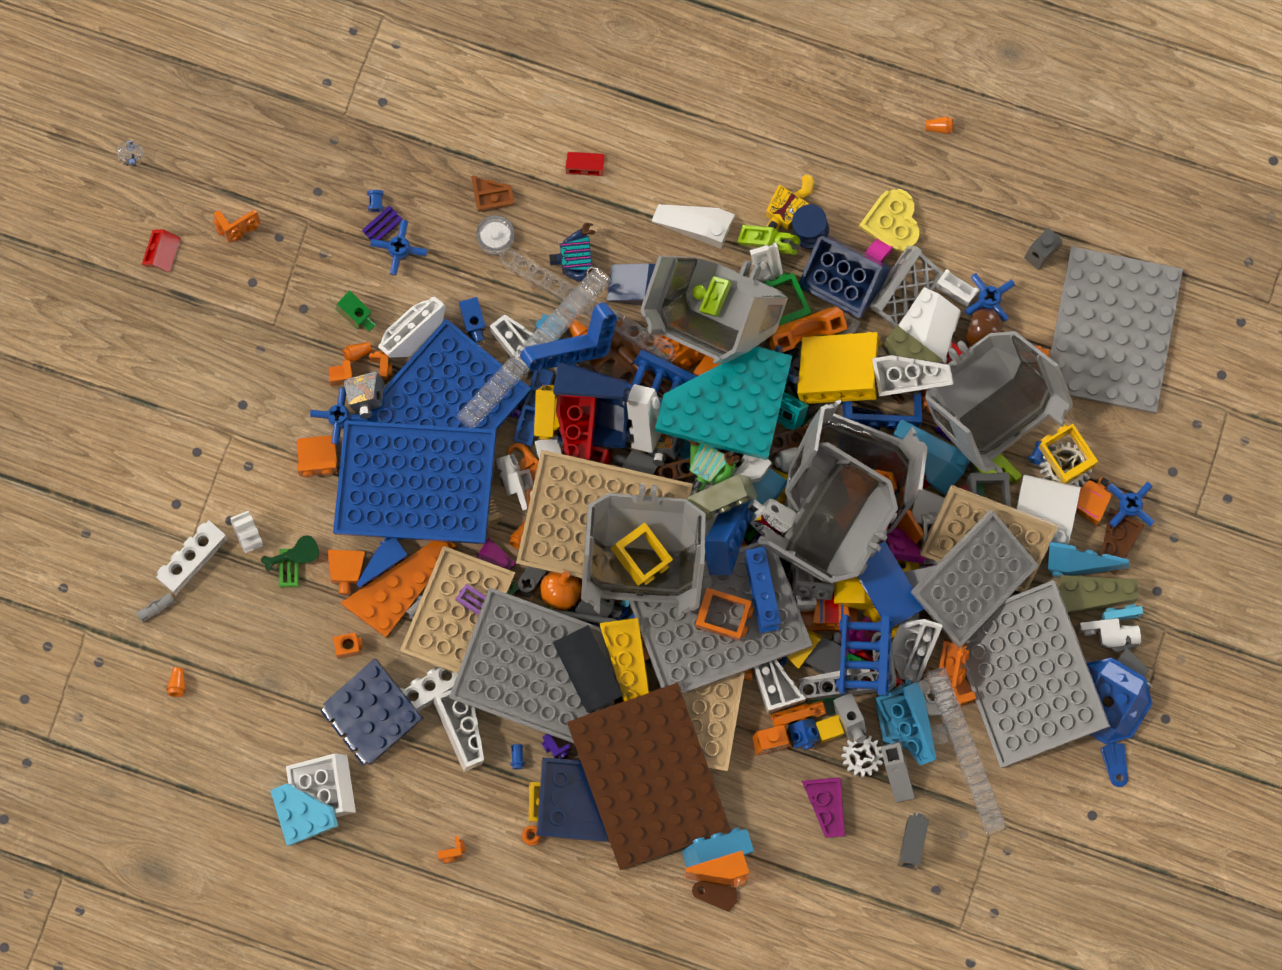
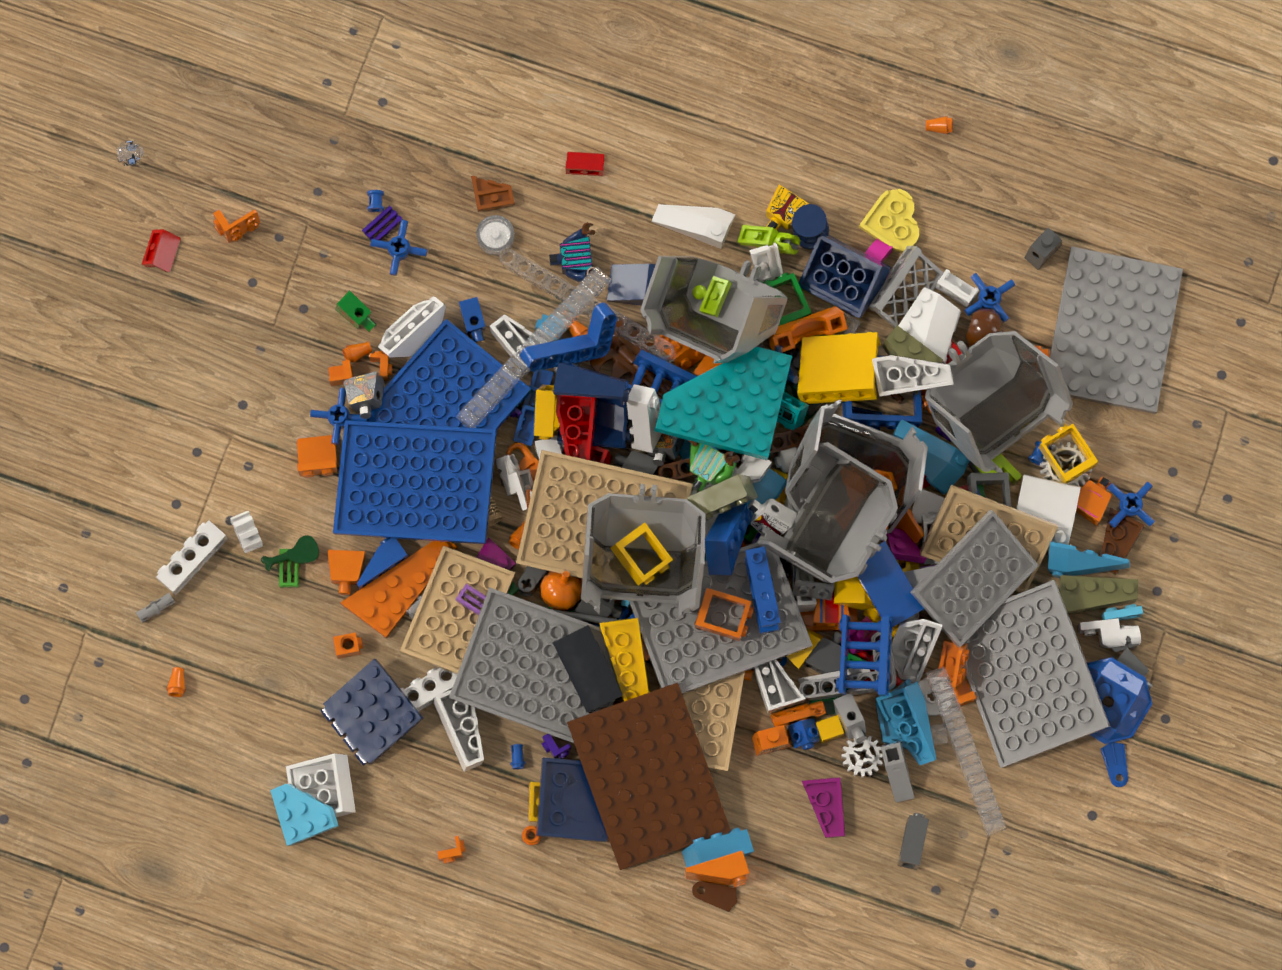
(807, 187): yellow arm -> none

